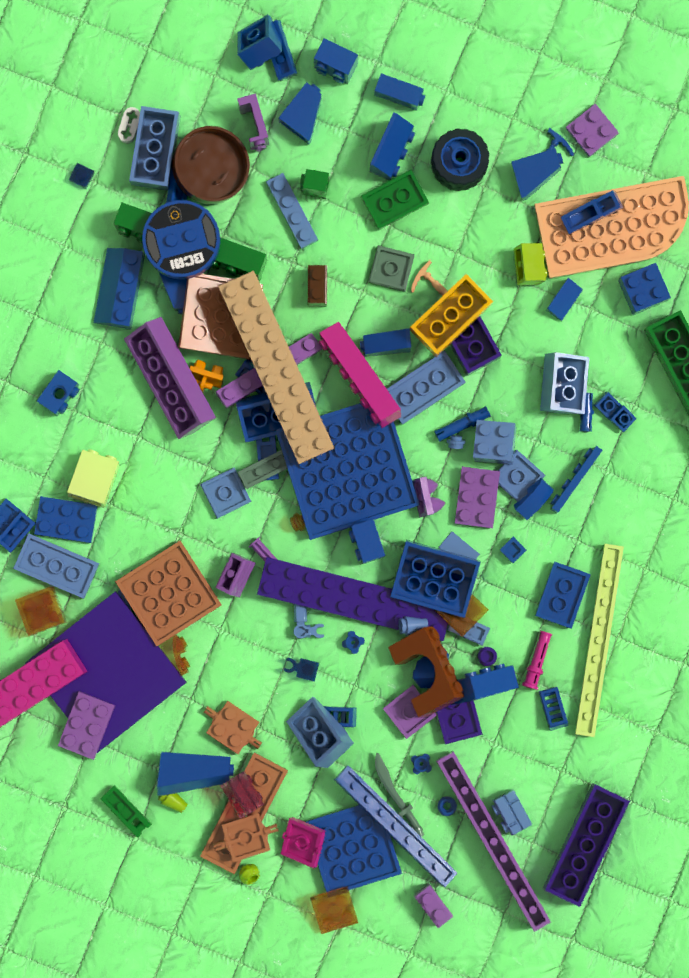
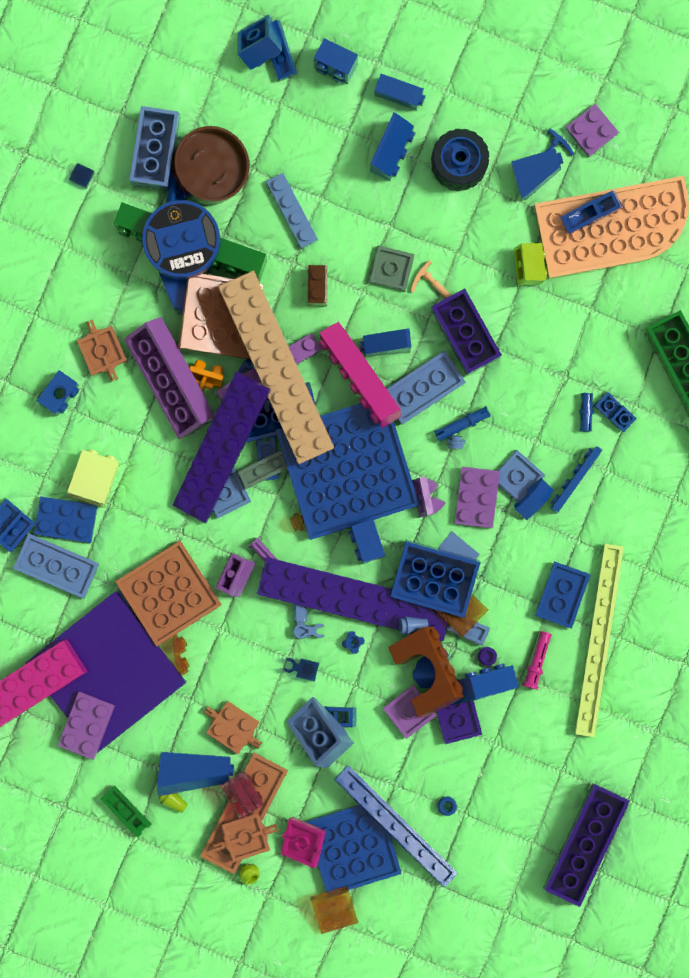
(41, 611): clear orange brick -> none
(101, 350): none -> nougat plate
(119, 287): blue slope -> none
(125, 124): white beam -> none
(221, 447): none -> dark purple plate
(250, 104): medium lavender panel -> none
(302, 112): blue slope -> none
(314, 183): green brick -> none
(385, 778): sand green sword -> none
(395, 199): green plate -> none
(416, 762): blue plate -> none
(433, 905): medium lavender brick -> none
(451, 315): yellow brick -> none
(493, 841): medium lavender brick -> none
(494, 442): medium blue brick -> none
(512, 550): blue plate -> none
(512, 812): medium blue brick -> none
(553, 726): blue slope -> none
(564, 299): blue slope -> none
(564, 383): medium blue slope -> none
(644, 288): blue brick -> none

